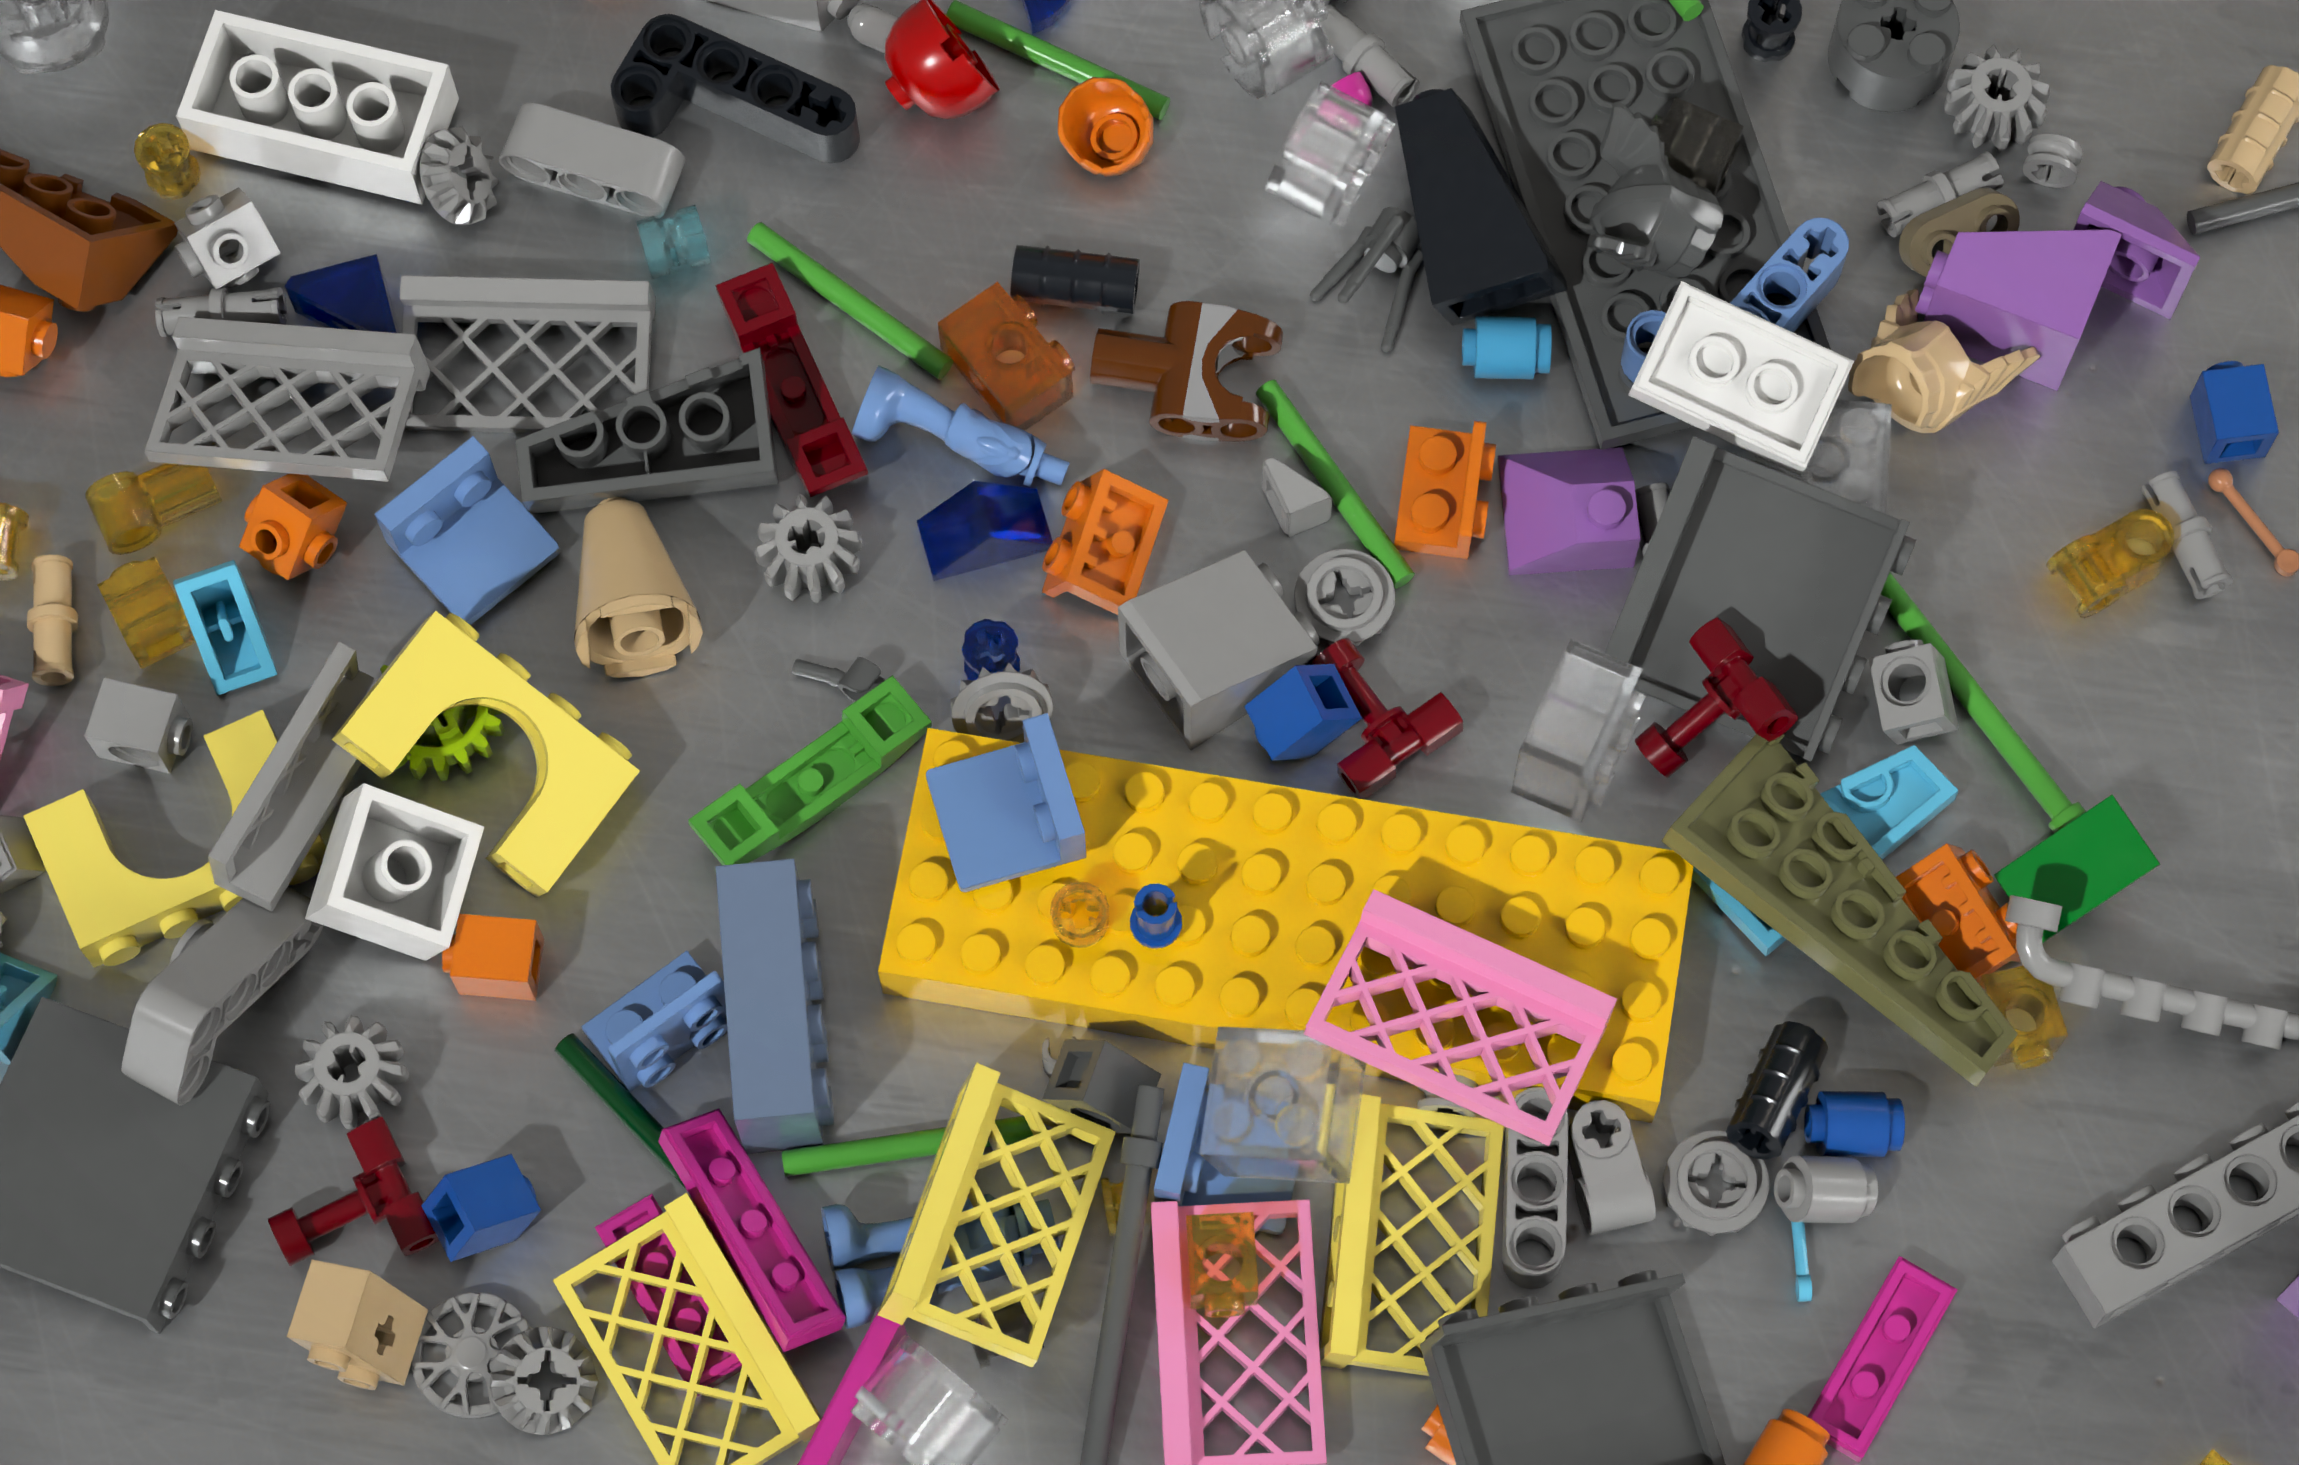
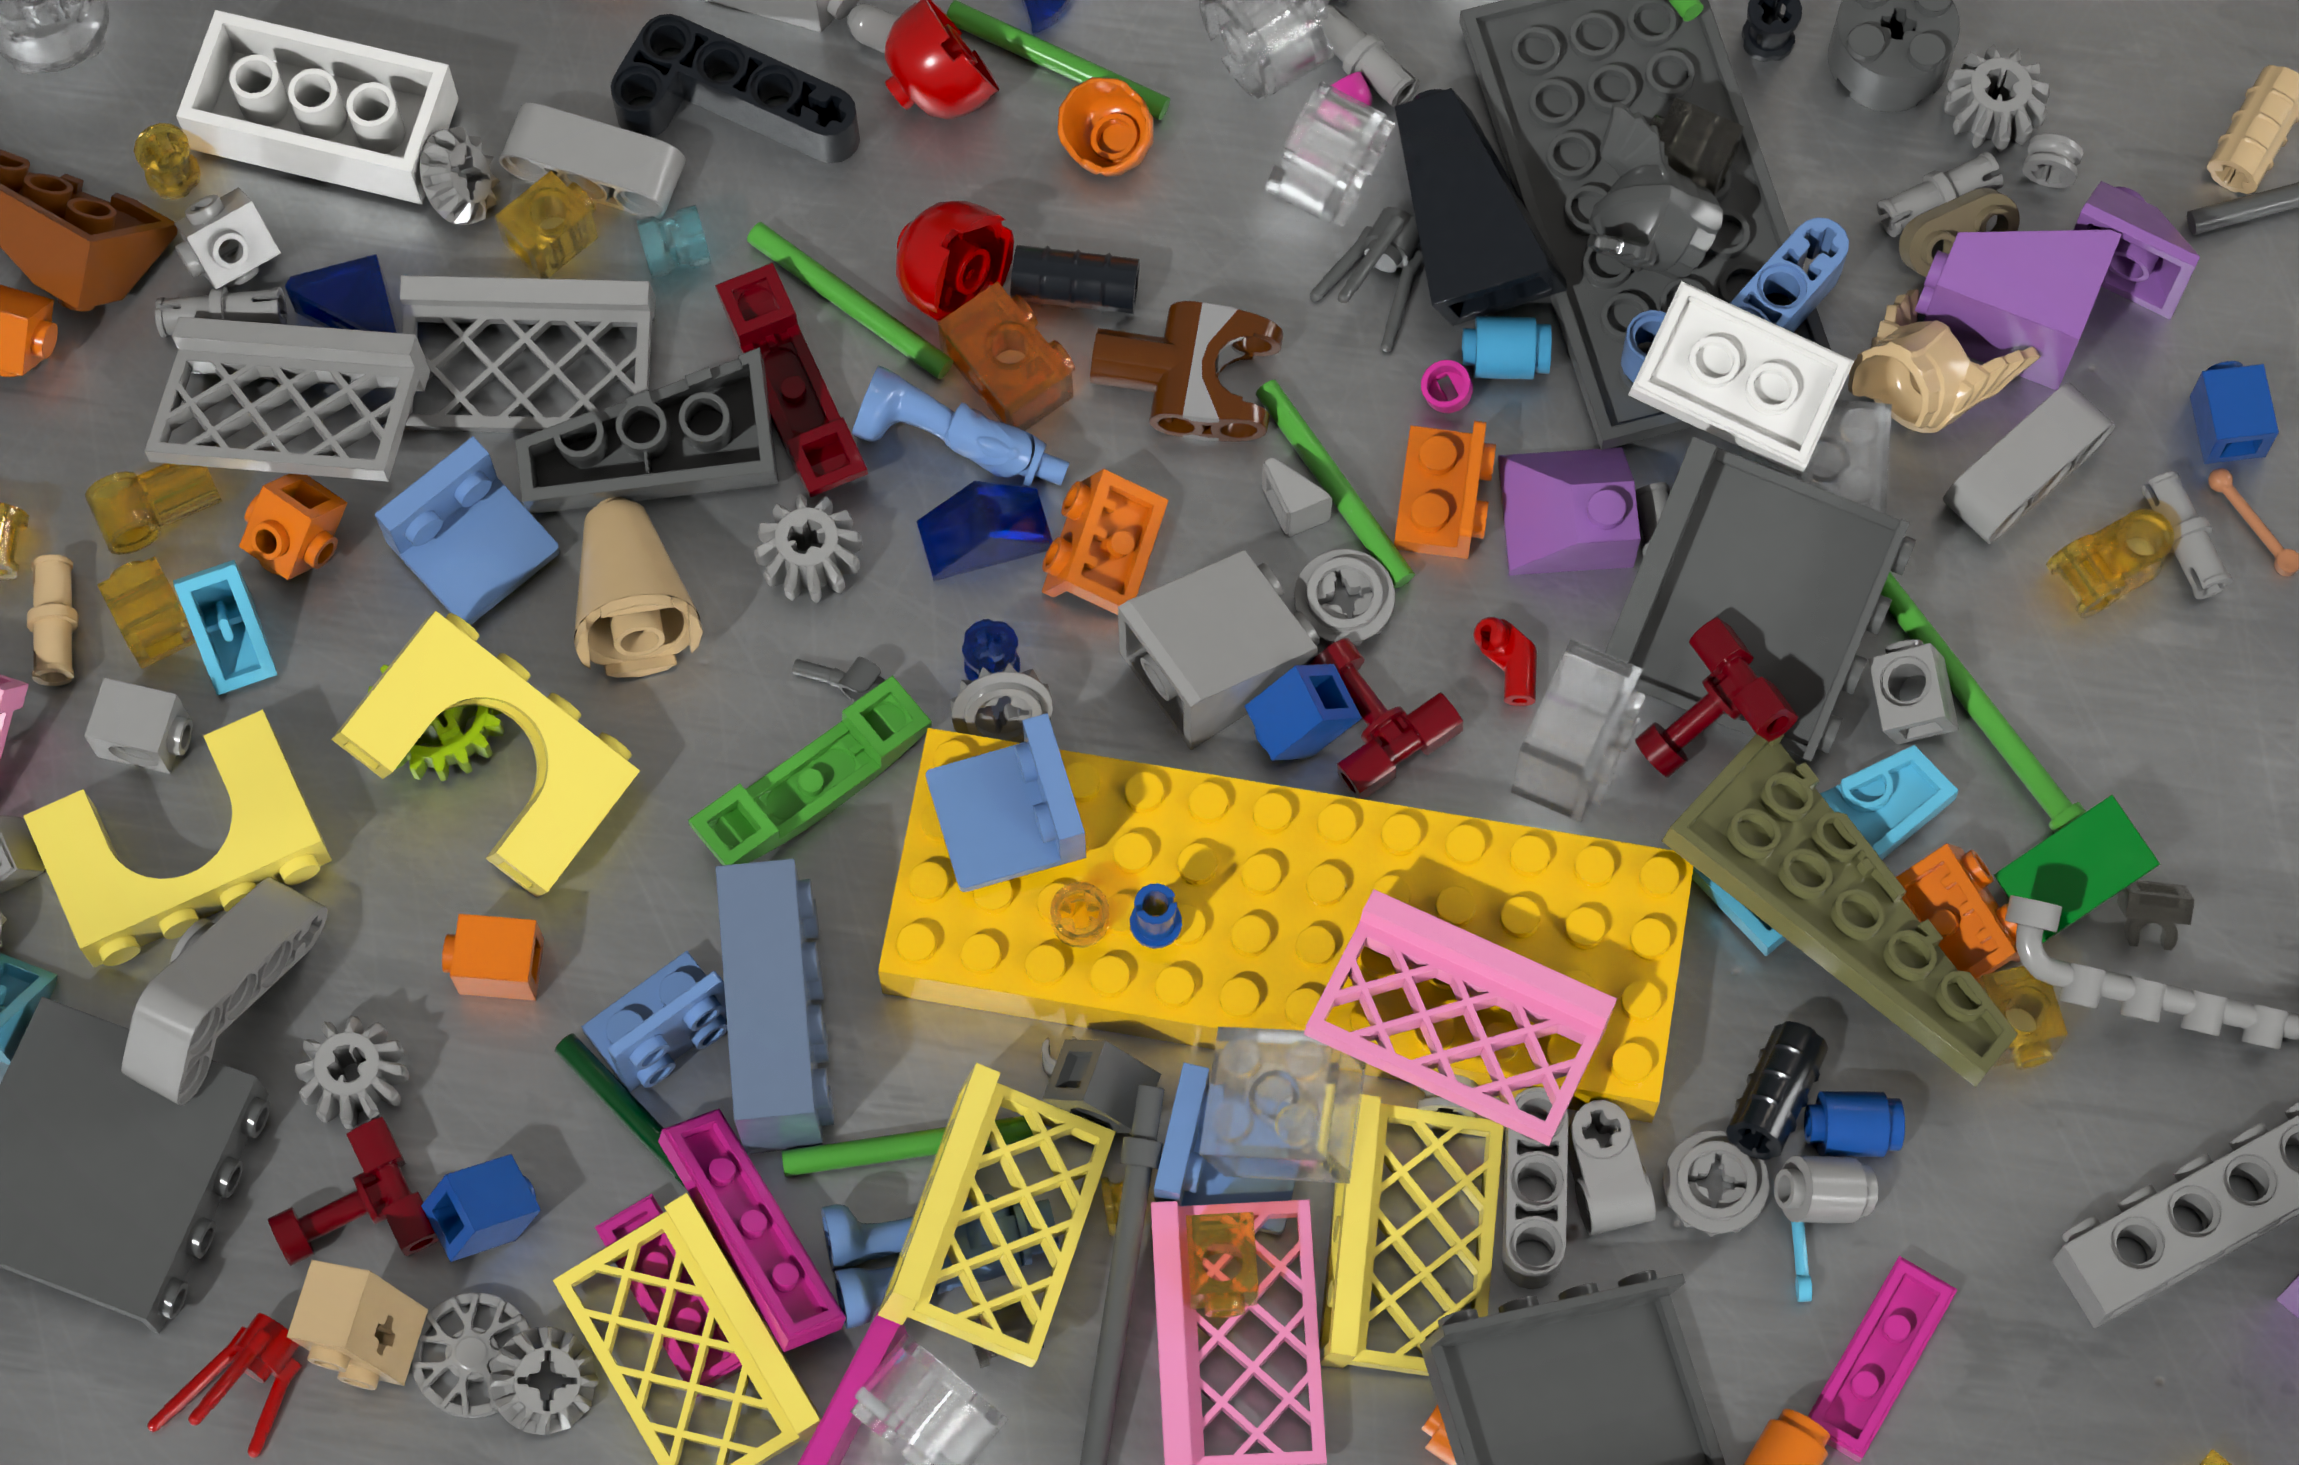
(254, 1350): none -> red plant
(293, 789): light grey fence -> none
(395, 872): white brick -> none
(548, 249): none -> clear yellow brick
(952, 256): none -> red cylinder
(1436, 396): none -> dark pink hinge
(1512, 654): none -> red arm
(2028, 462): none -> light grey beam
(2155, 903): none -> clear smoke tile

